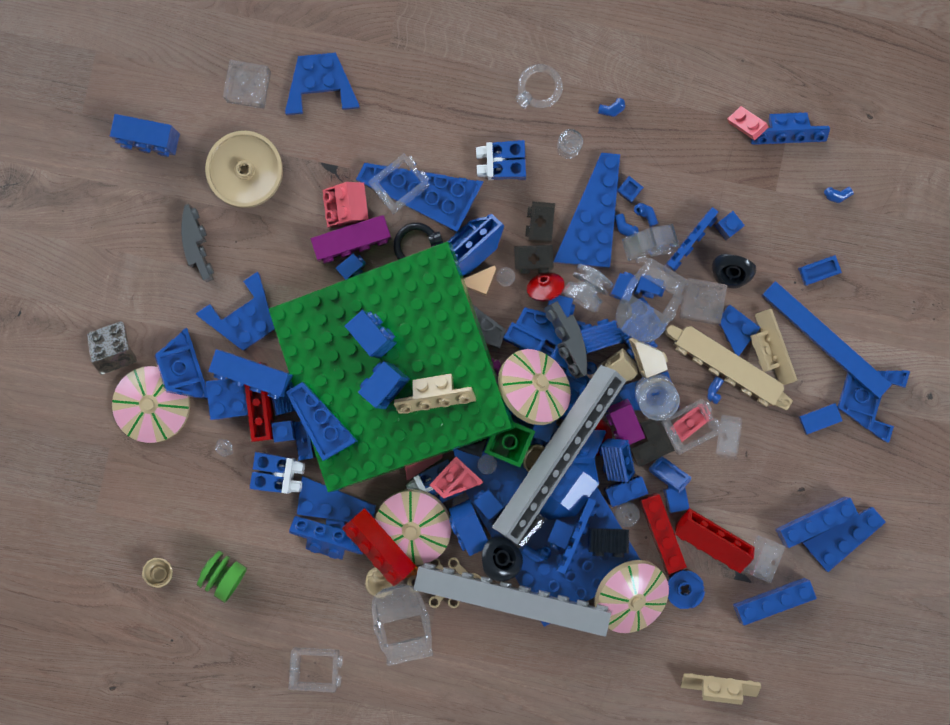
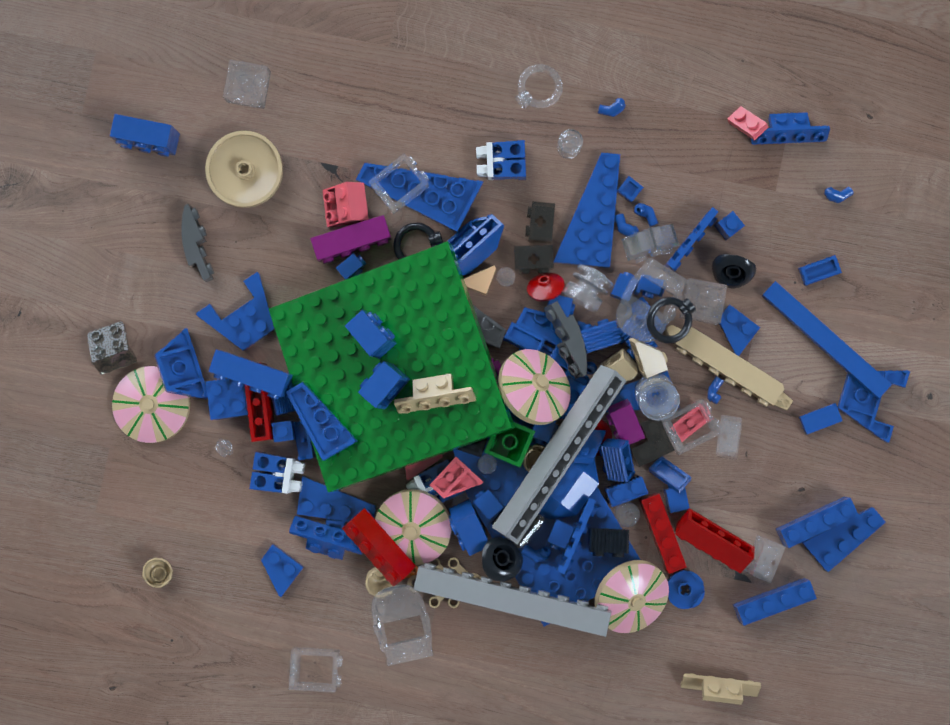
(221, 576): bright green wheel -> none
(281, 568): none -> blue wing
(317, 75): blue wing -> none
(686, 308): none -> black piece
(772, 349): tan bracket -> none

